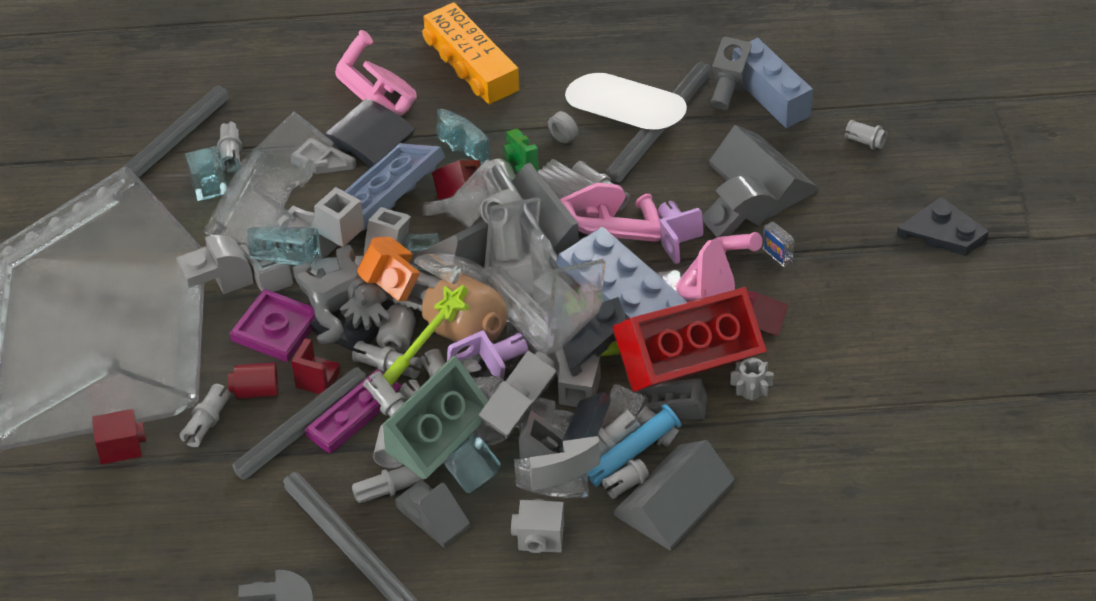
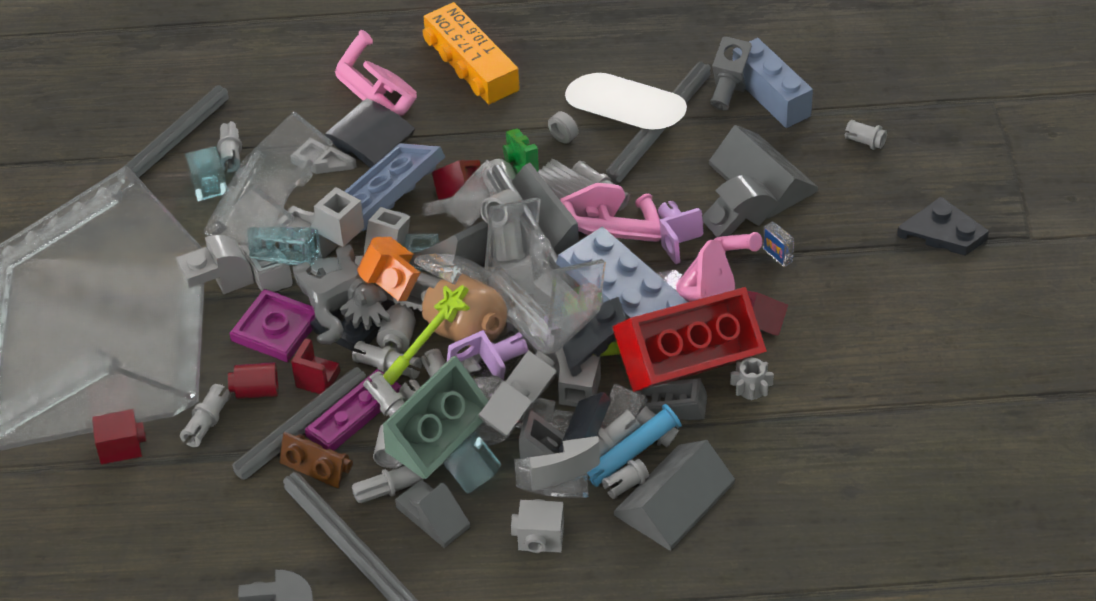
(313, 459): none -> reddish brown hinge
(462, 134): clear light blue slope -> none

